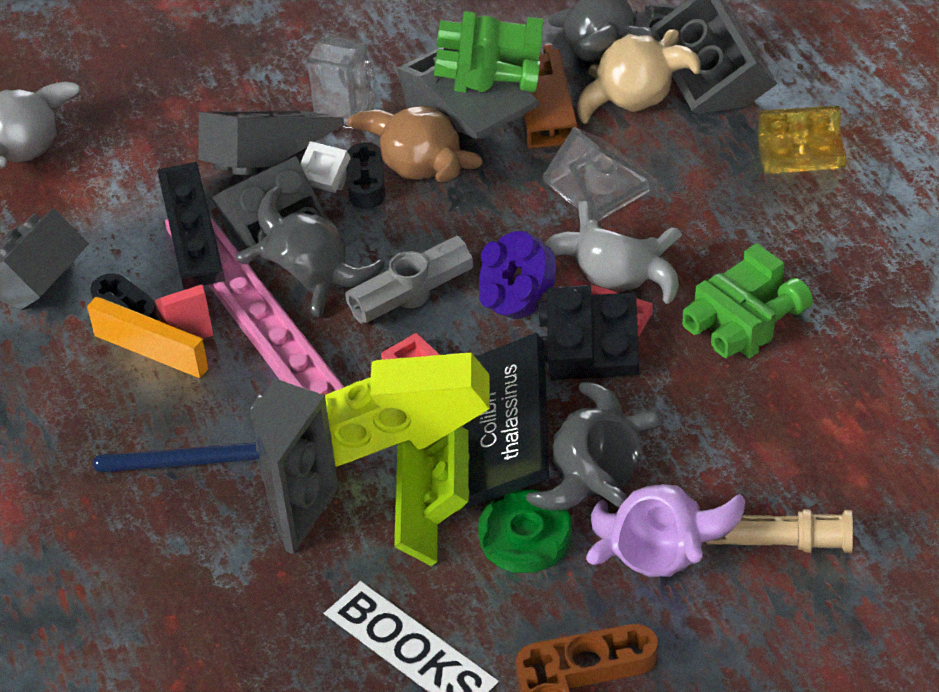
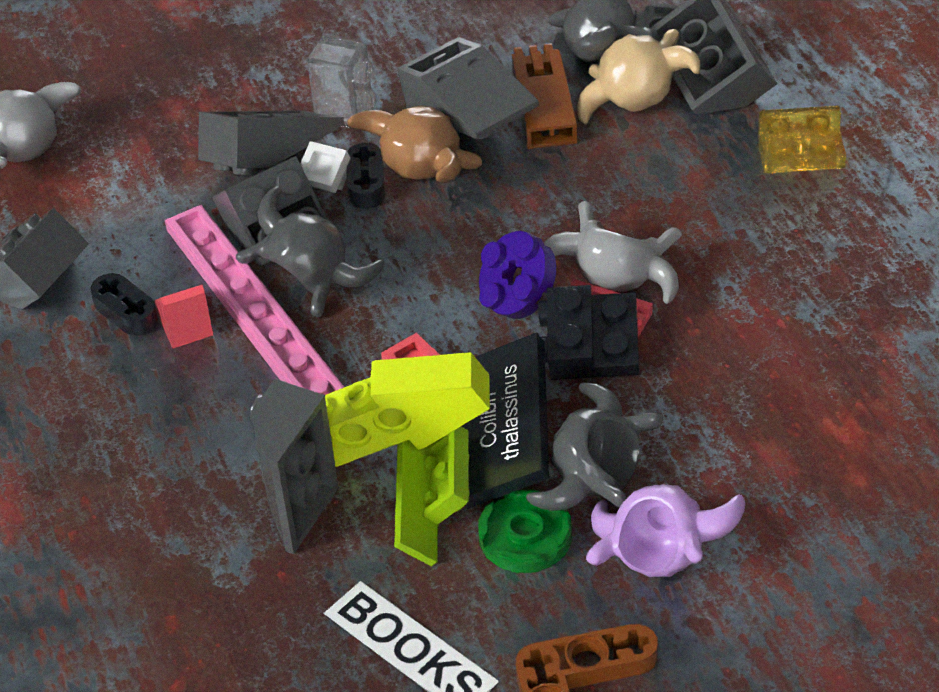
(148, 337): light orange tile -> none
(176, 457): dark blue piece -> none
(190, 225): black tile -> none
(409, 279): light grey piece -> none
(489, 52): bright green hips -> none
(596, 173): clear slope -> none
(745, 303): bright green hips -> none
(804, 531): tan pin -> none

